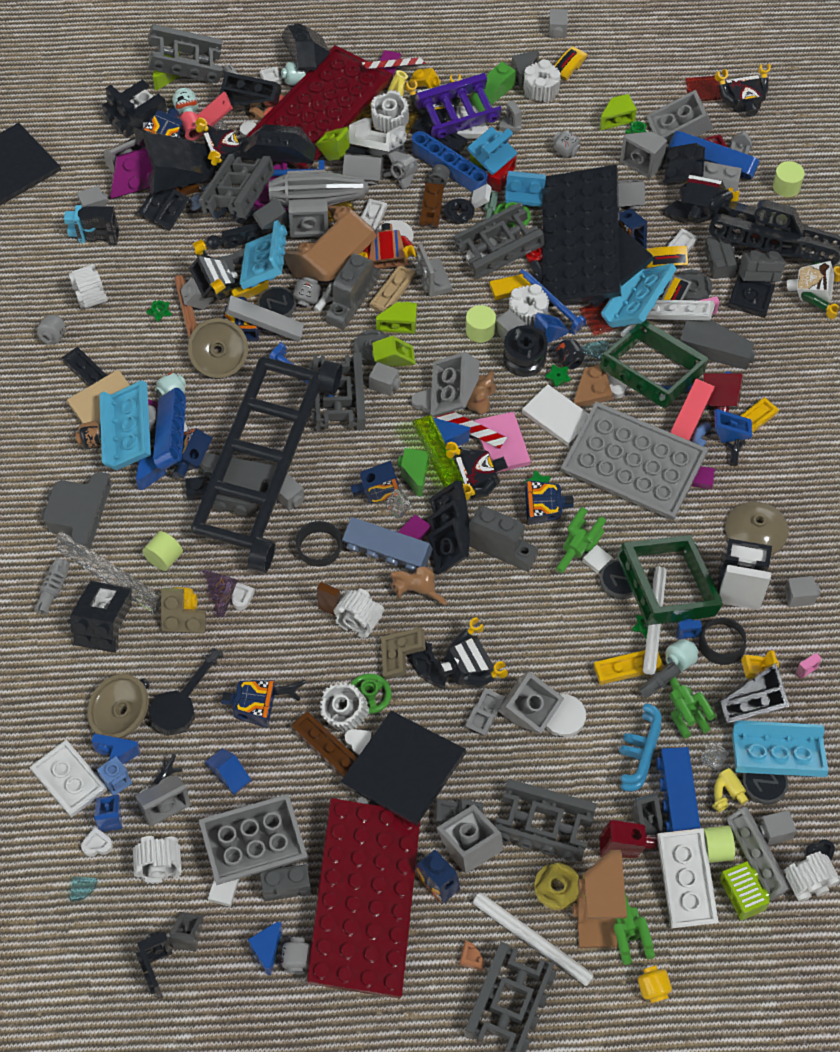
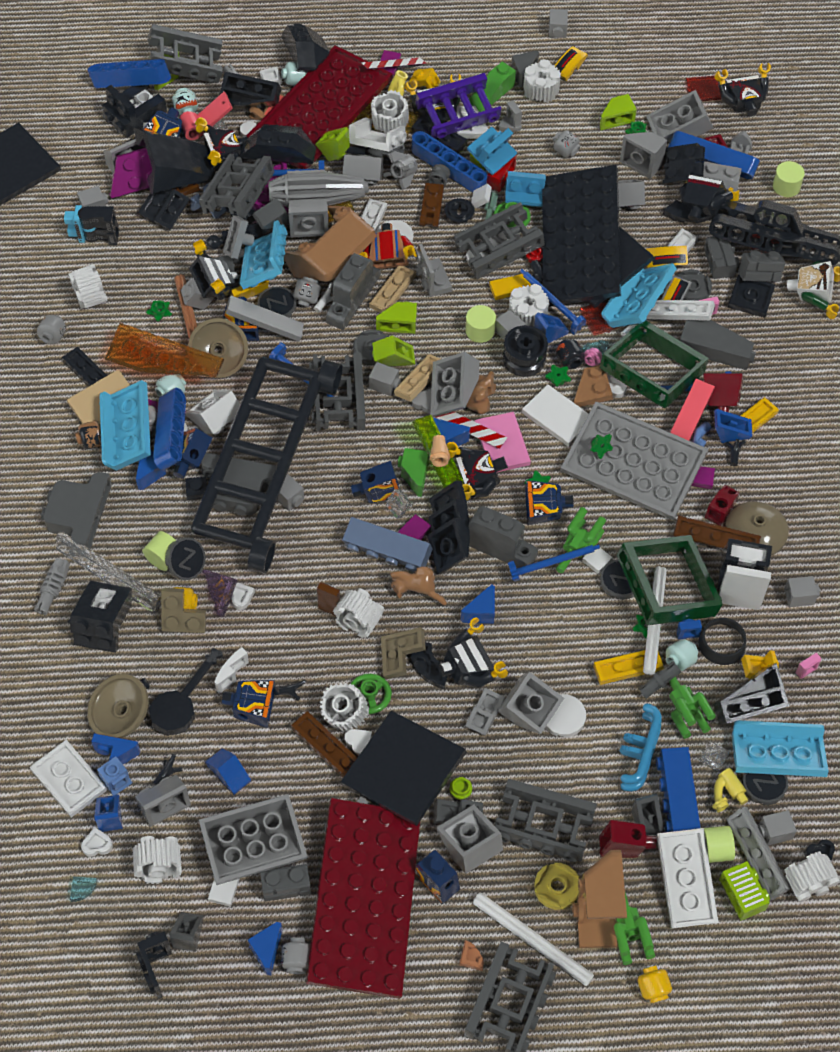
(129, 73): none -> blue beam
(159, 355): none -> clear orange wedge
(185, 558): none -> black tile
(214, 411): none -> white slope
(226, 675): none -> white slope
(237, 237): none -> light grey tile
(318, 526): black tyre -> none
(417, 379): none -> tan tile
(439, 453): none -> light nougat cone
(460, 788): none -> lime plate
(481, 607): none -> blue slope
(515, 572): none -> blue piece
(593, 357): none -> bright pink plate
(598, 441): none -> green plate
(634, 226): dark blue torso -> none
(711, 533): none -> reddish brown tile
(721, 505): none -> dark red leg

